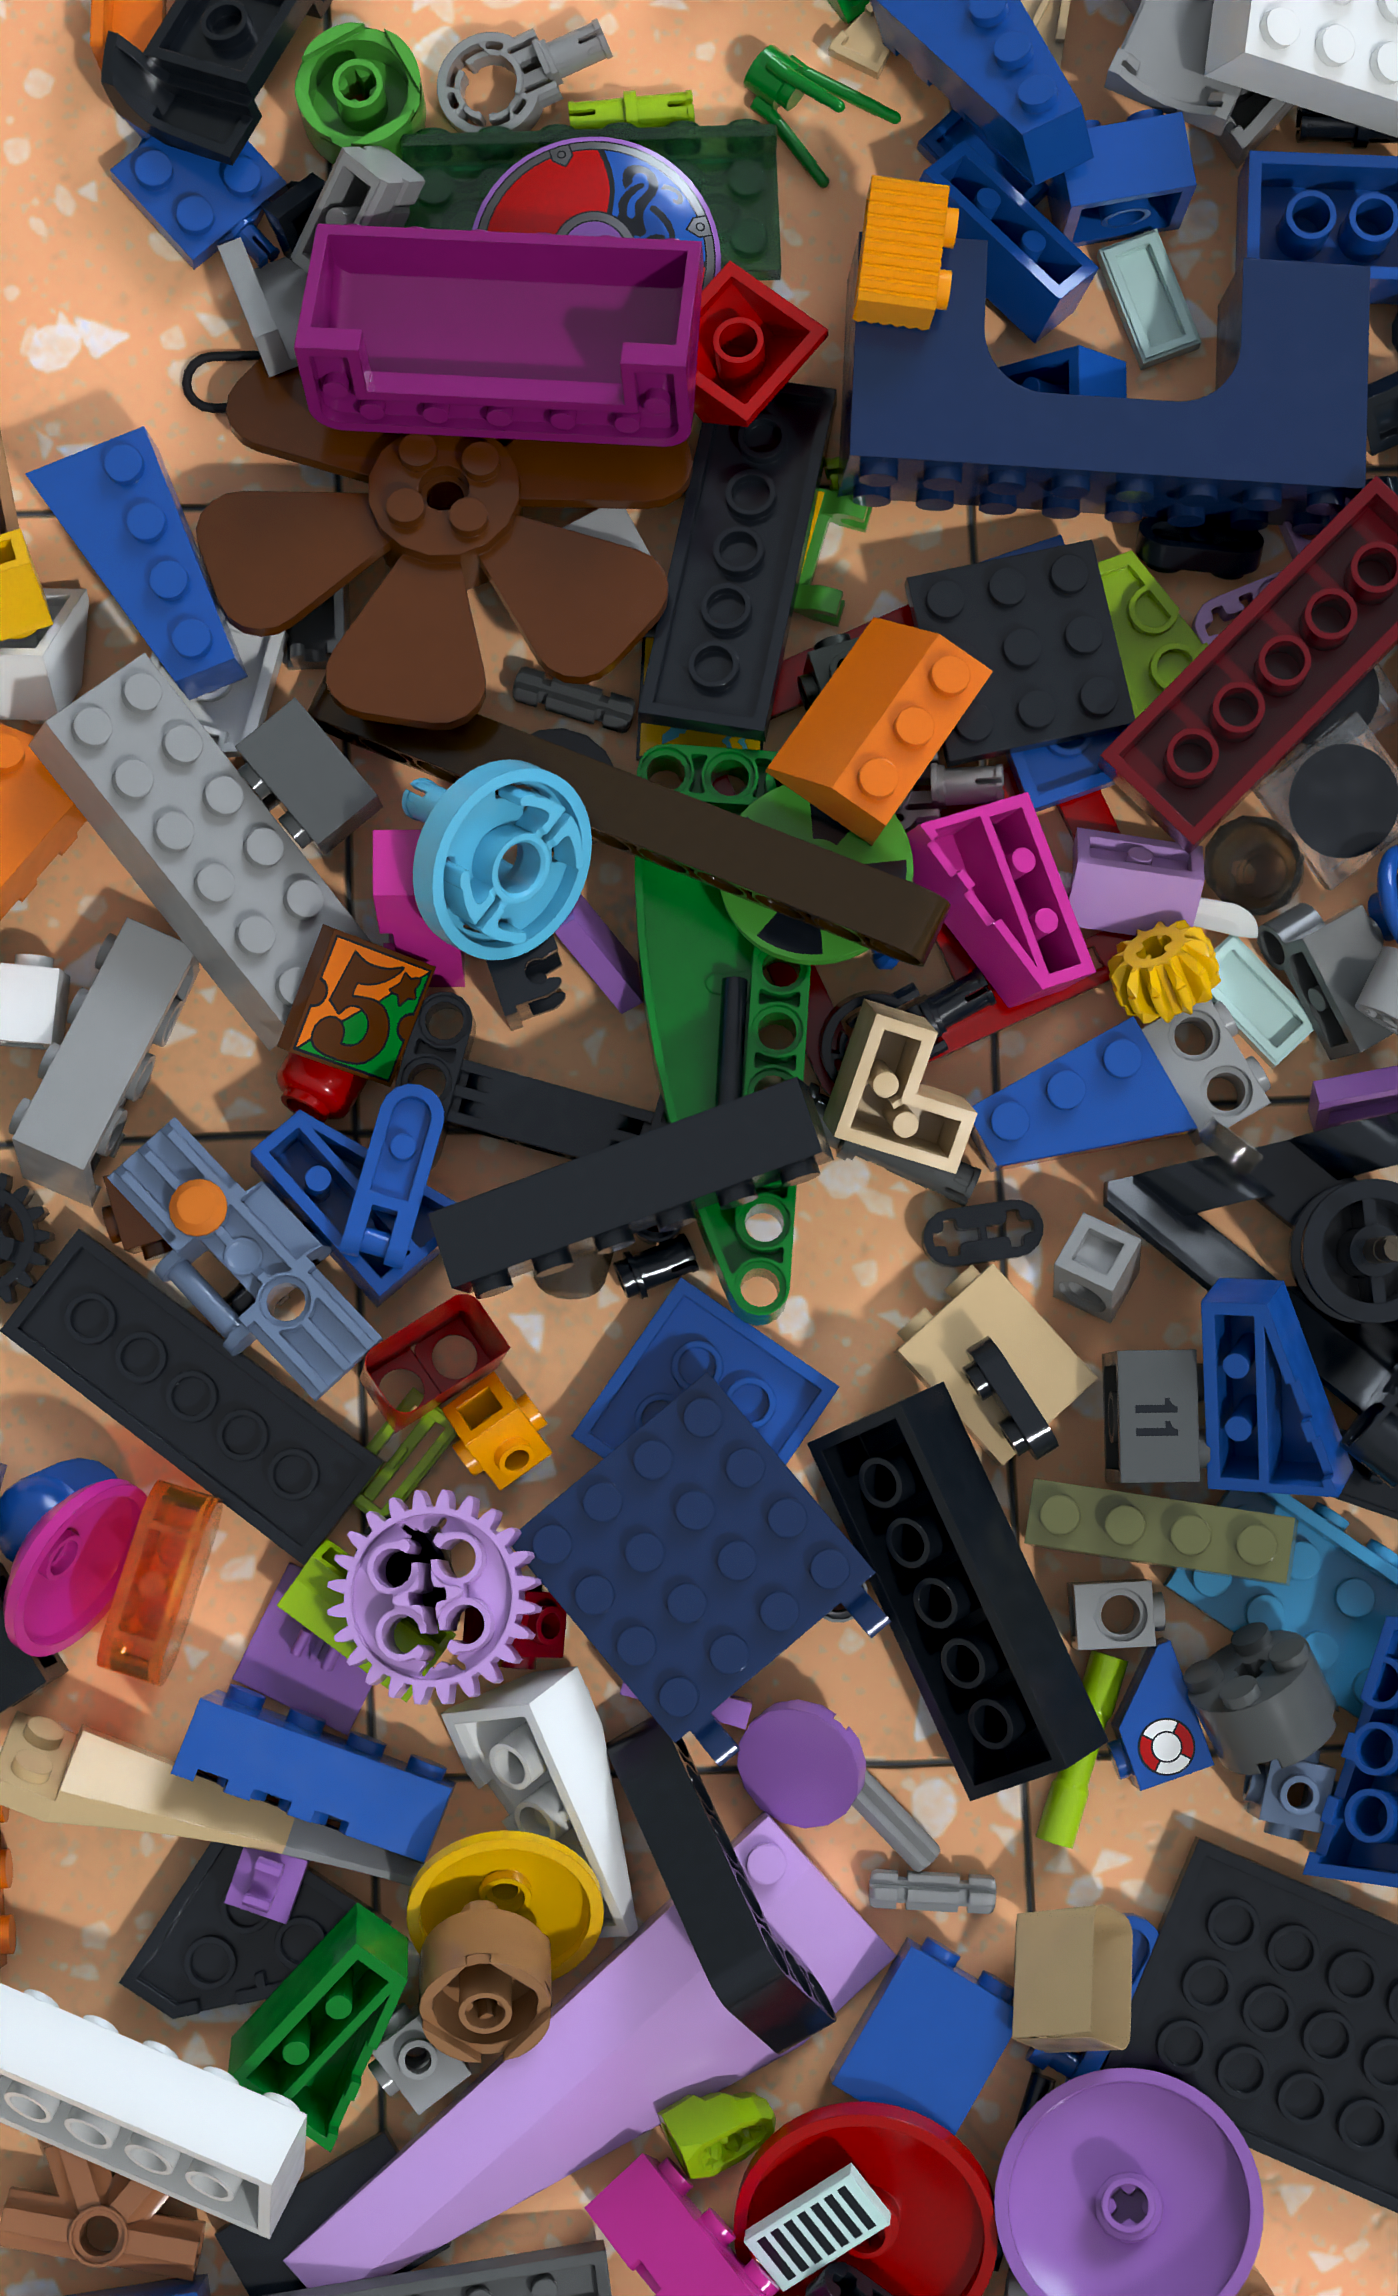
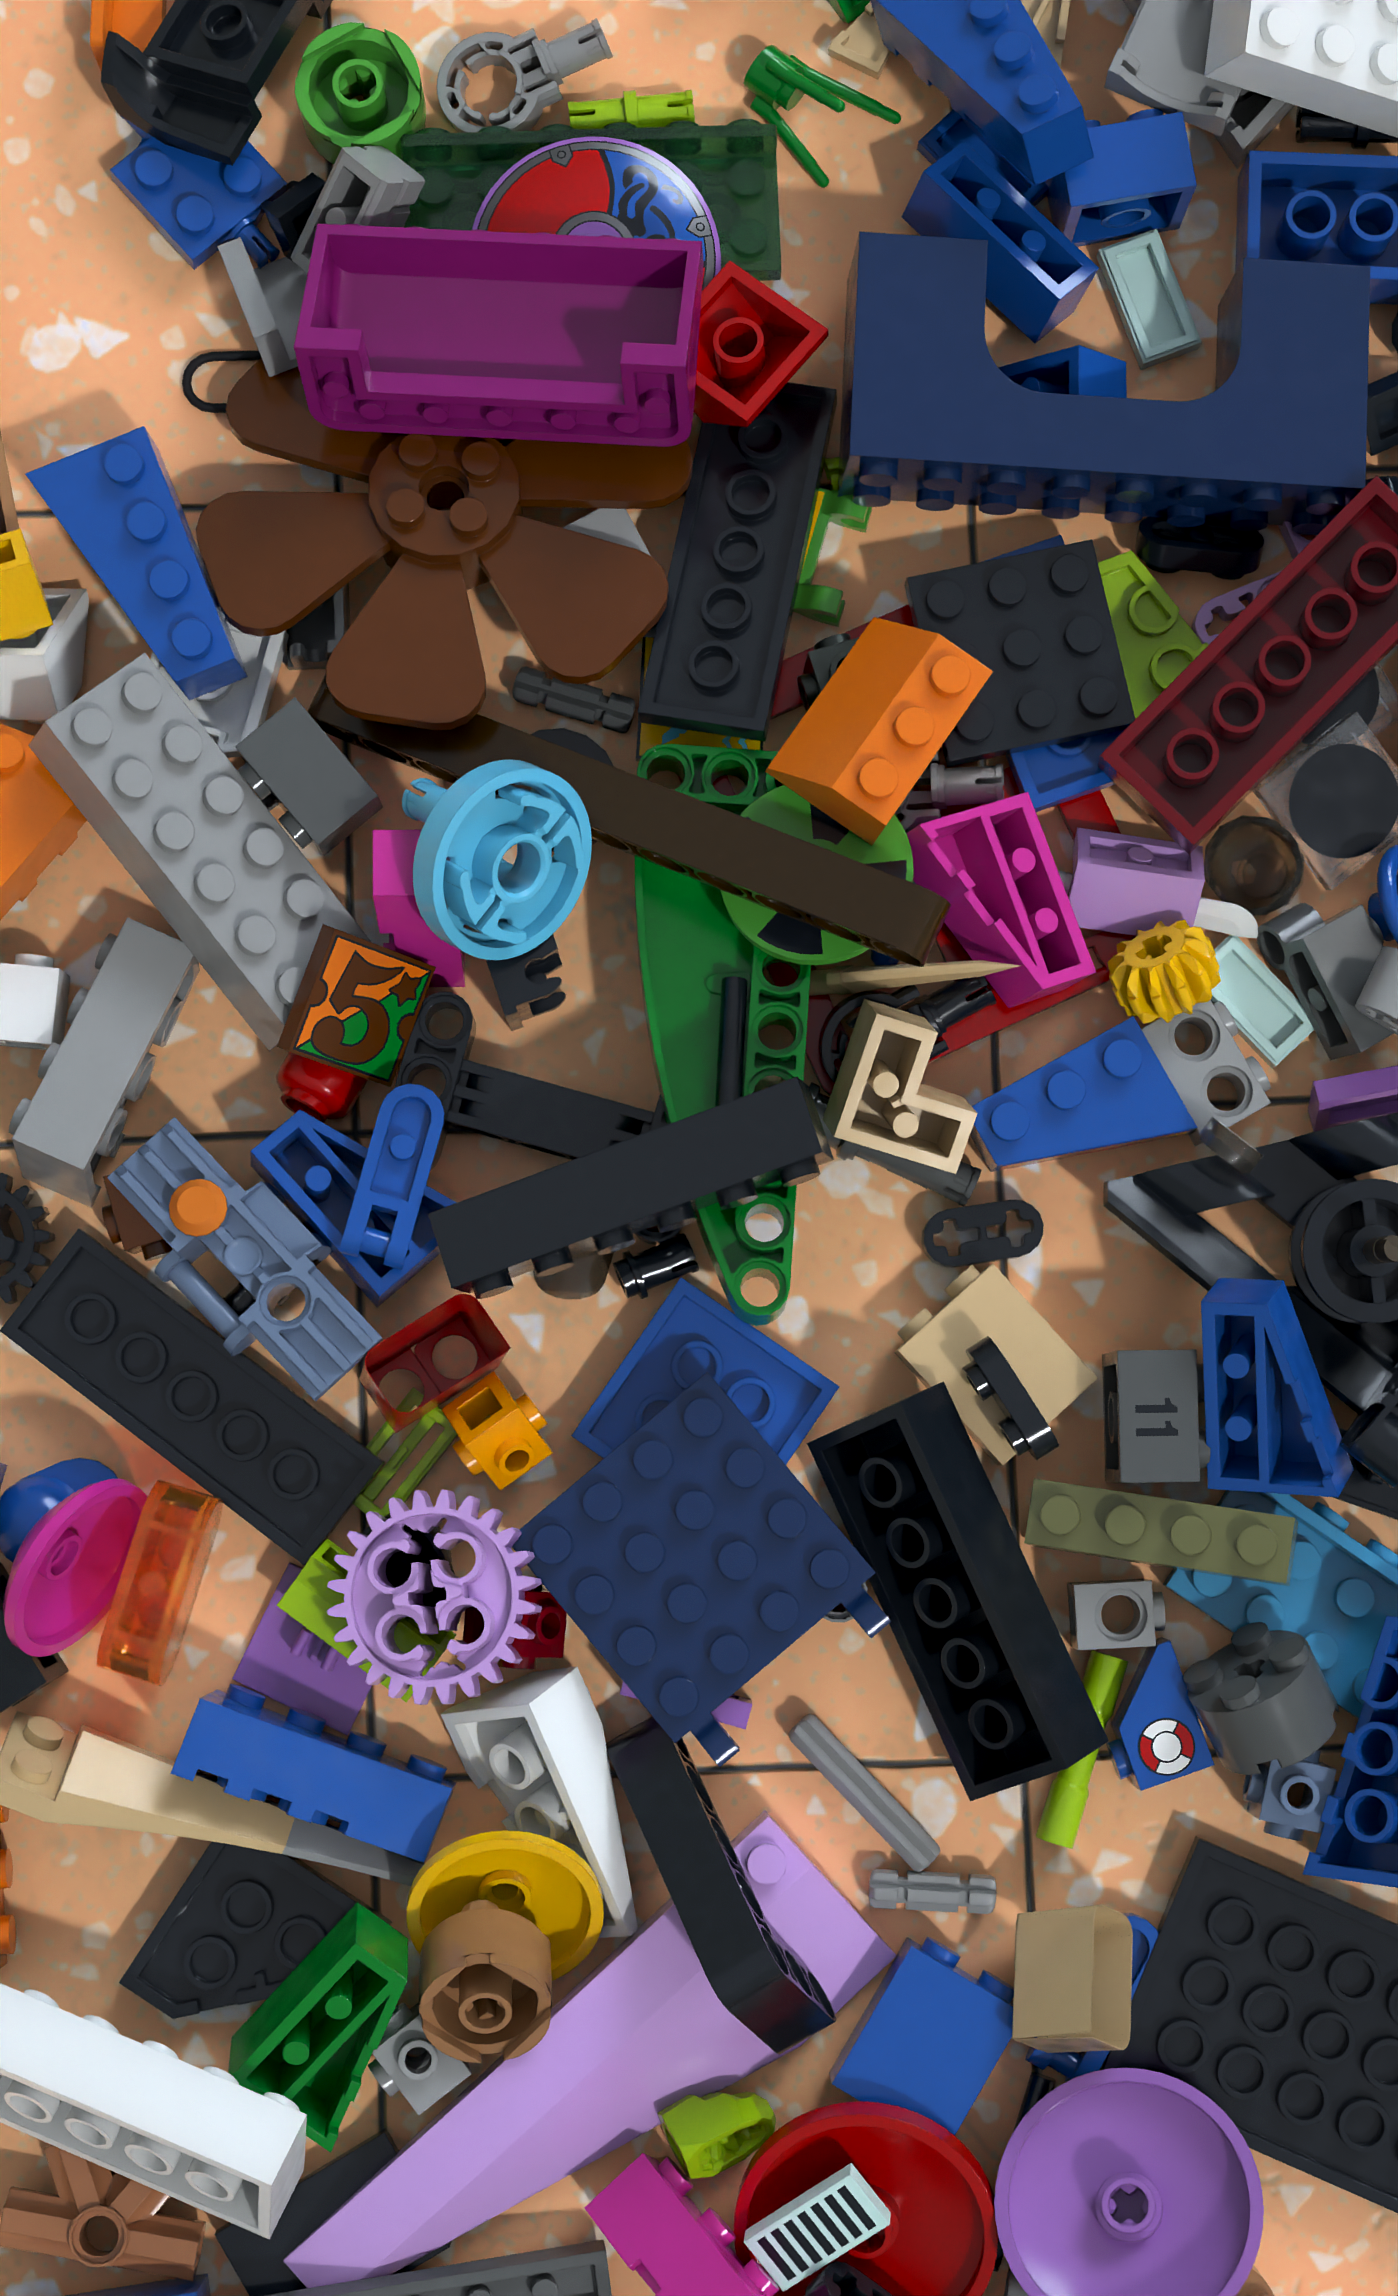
(267, 1883): medium lavender tile -> none
(602, 955): medium lavender tile -> none
(801, 1764): medium lavender tile -> none
(852, 979): none -> tan bar
(903, 252): light orange brick -> none
(1097, 1267): light grey brick -> none

